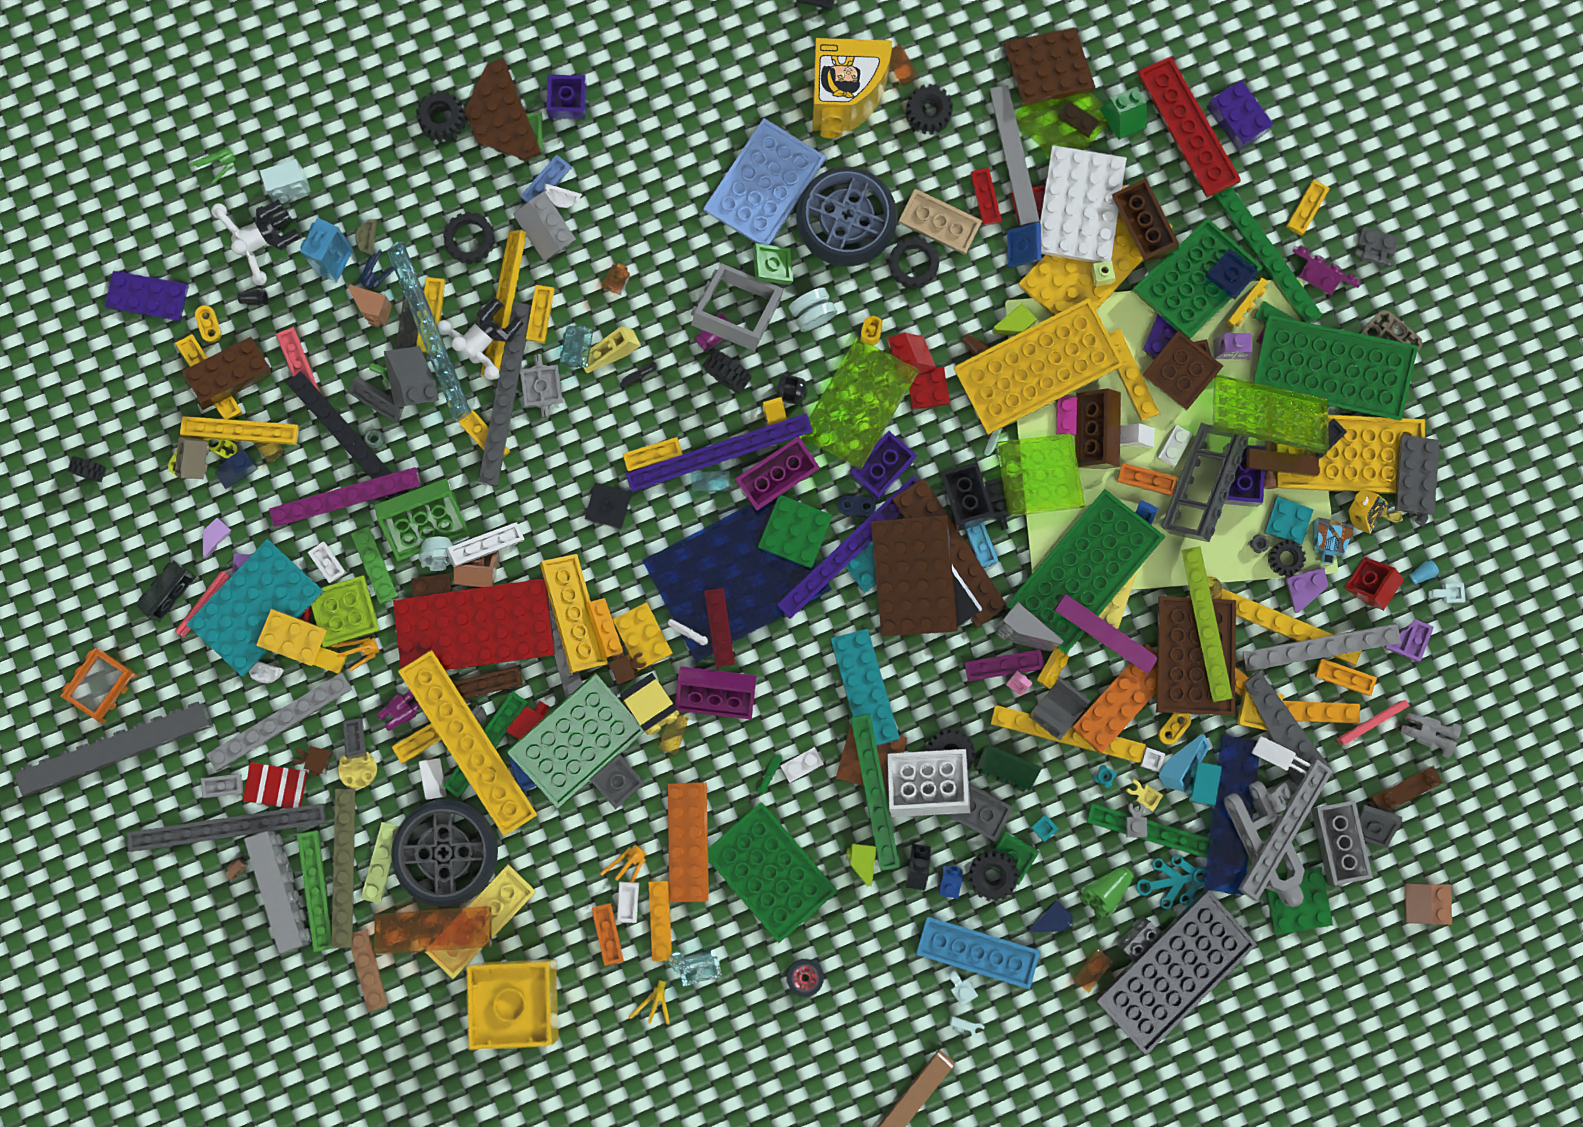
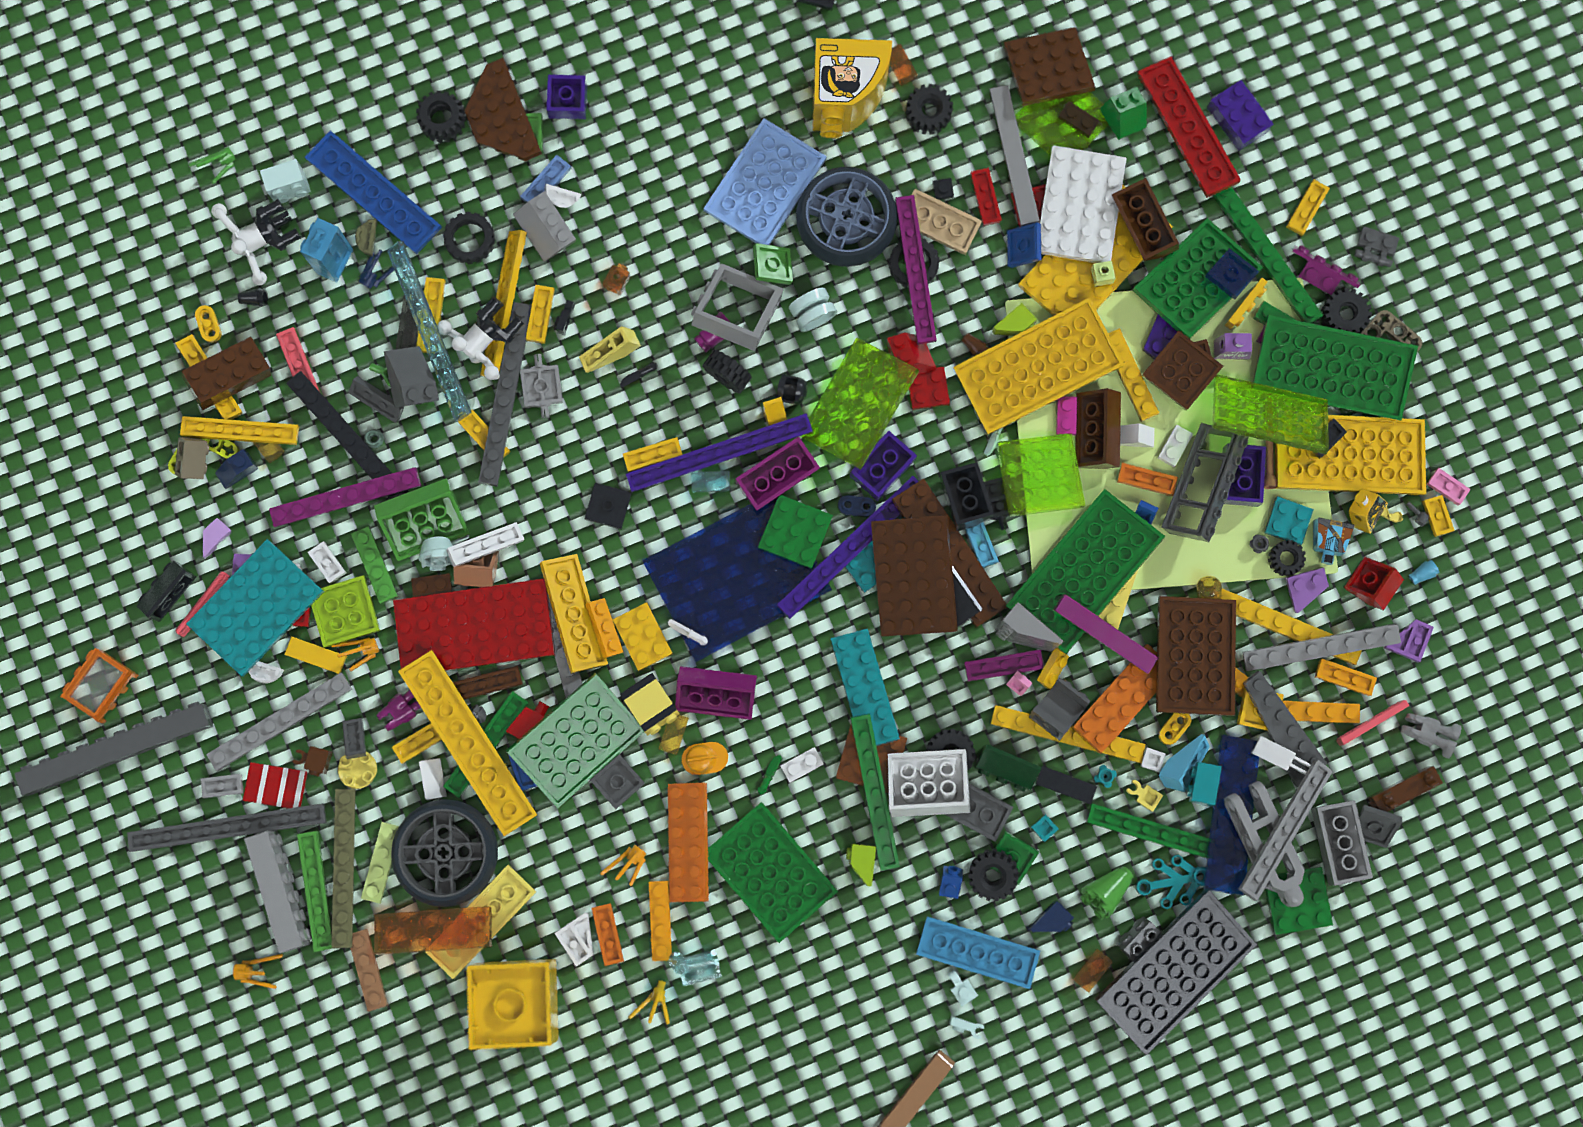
(86, 469): black tyre -> none
(146, 296): dark purple plate -> none
(236, 869): medium nougat plate -> none
(244, 971): none -> light orange plant
(291, 637): yellow plate -> none
(372, 305): nougat slope -> none
(373, 192): none -> blue plate
(562, 322): none -> black plate
(576, 346): clear light blue brick -> none
(577, 939): none -> white wing
(624, 667): reddish brown brick -> none
(628, 902): white tile -> none
(704, 758): none -> light orange piece
(719, 627): dark red plate -> none
(811, 986): wheel -> none
(871, 330): yellow plate -> none
(915, 269): none -> magenta plate
(918, 867): black slope -> none
(943, 189): none -> black plate
(1066, 785): none -> black tile
(1136, 825): light grey plate -> none
(1207, 624): lime plate -> none
(1282, 462): reddish brown tile -> none
(1282, 795): light grey plate -> none
(1347, 298): none -> black tyre
(1417, 475): dark grey plate -> none
(1428, 904): nougat slope -> none
(1438, 516): none -> yellow plate
(1448, 486): none -> bright pink plate
(1451, 593): light aqua plate -> none

